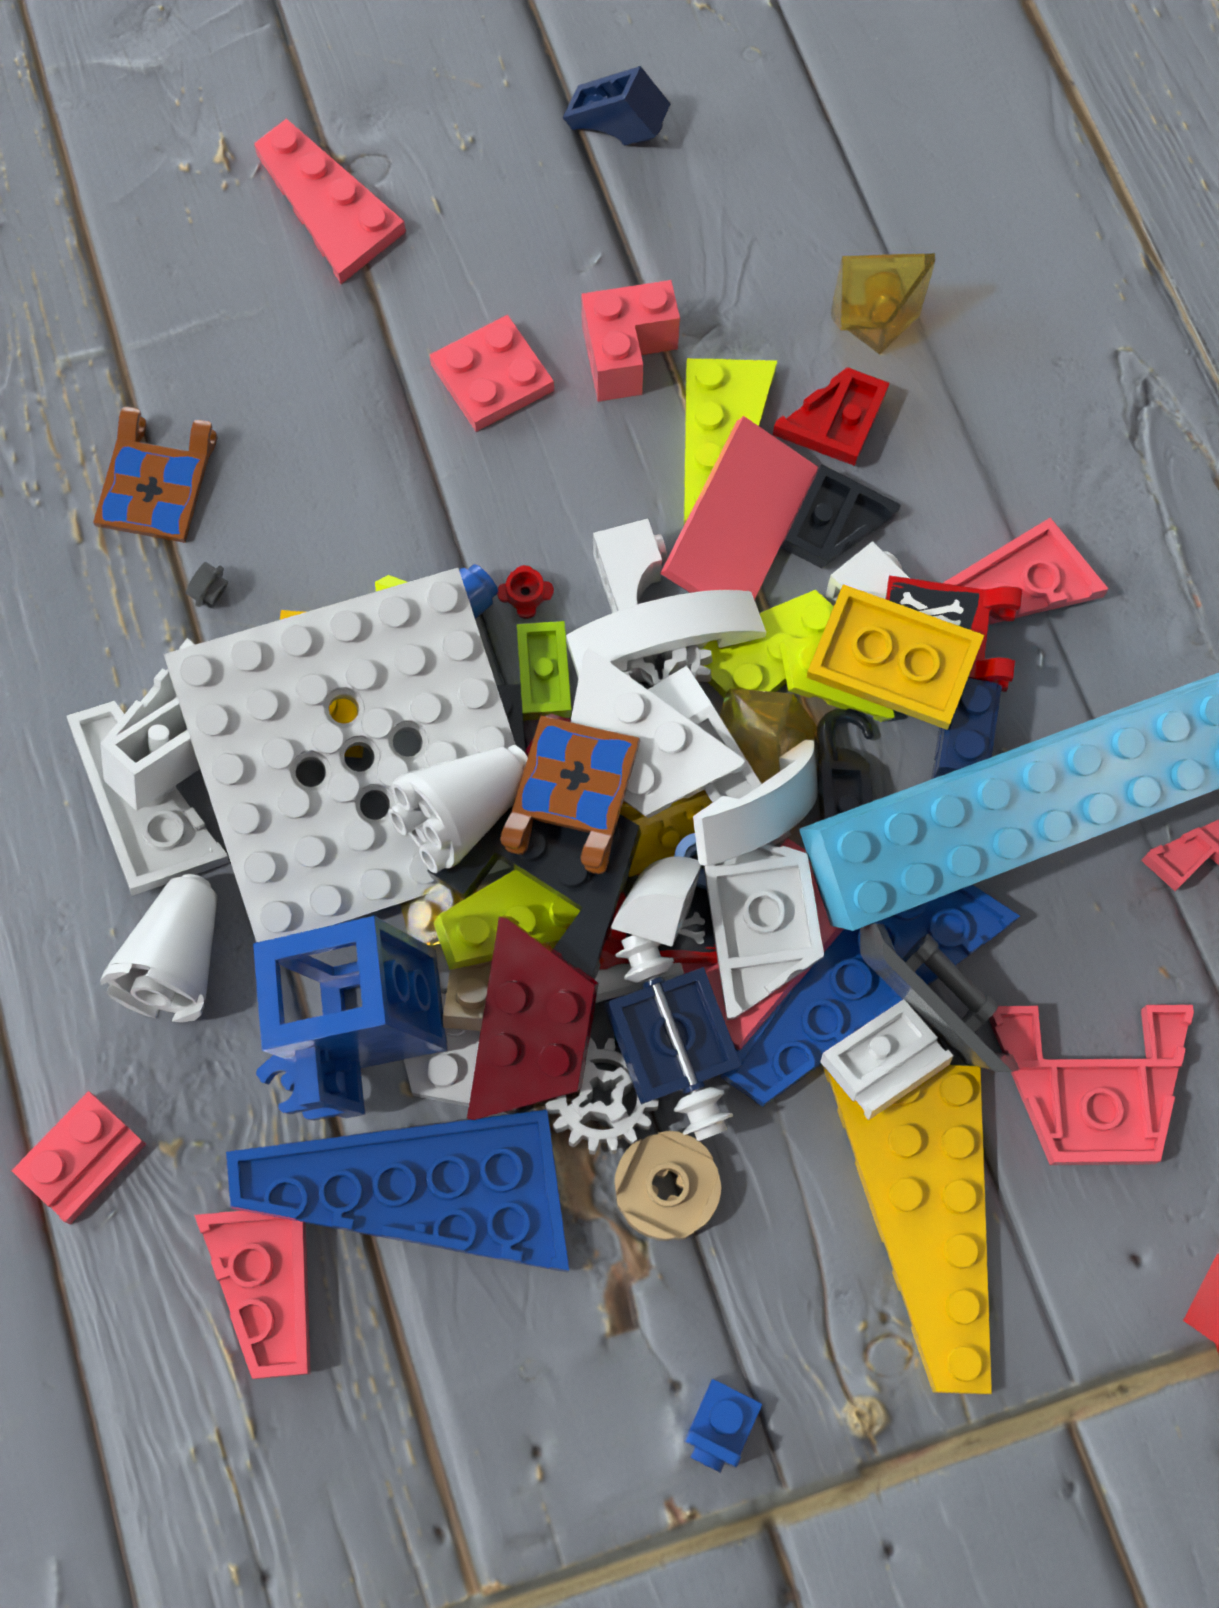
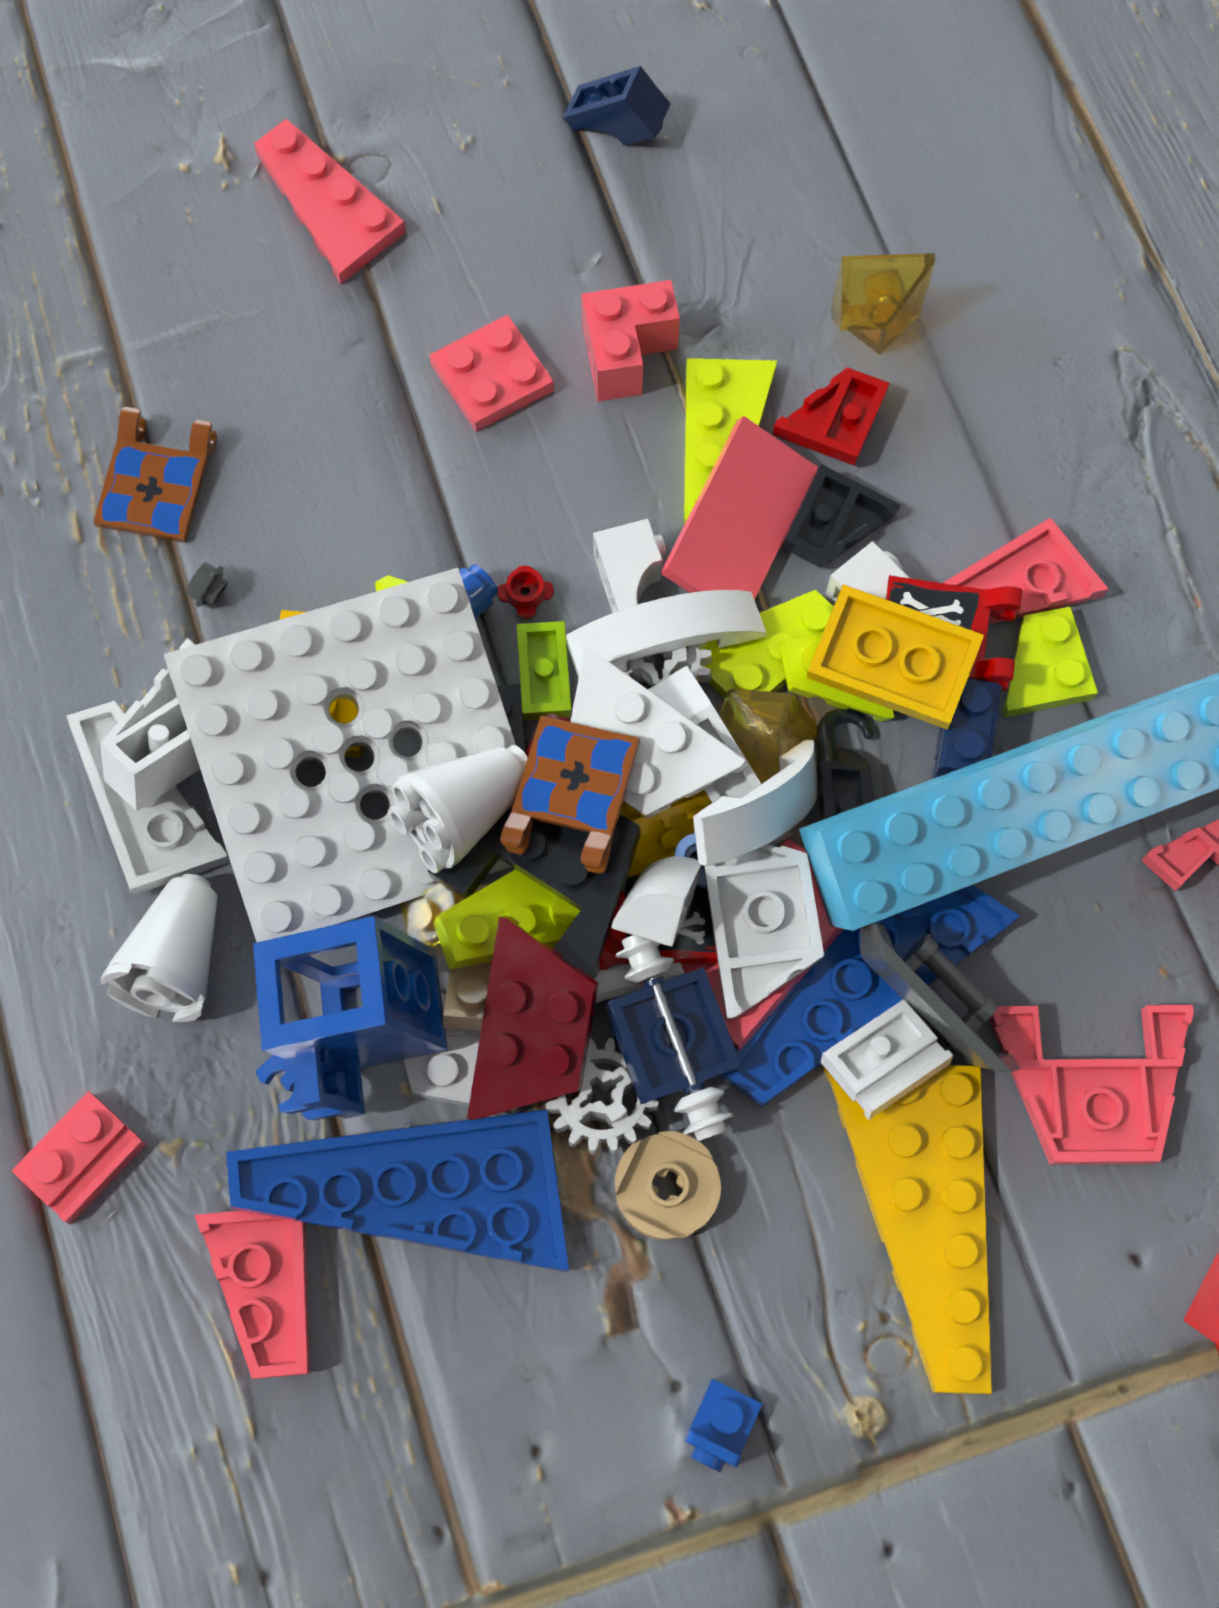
(1049, 665): none -> neon yellow wing

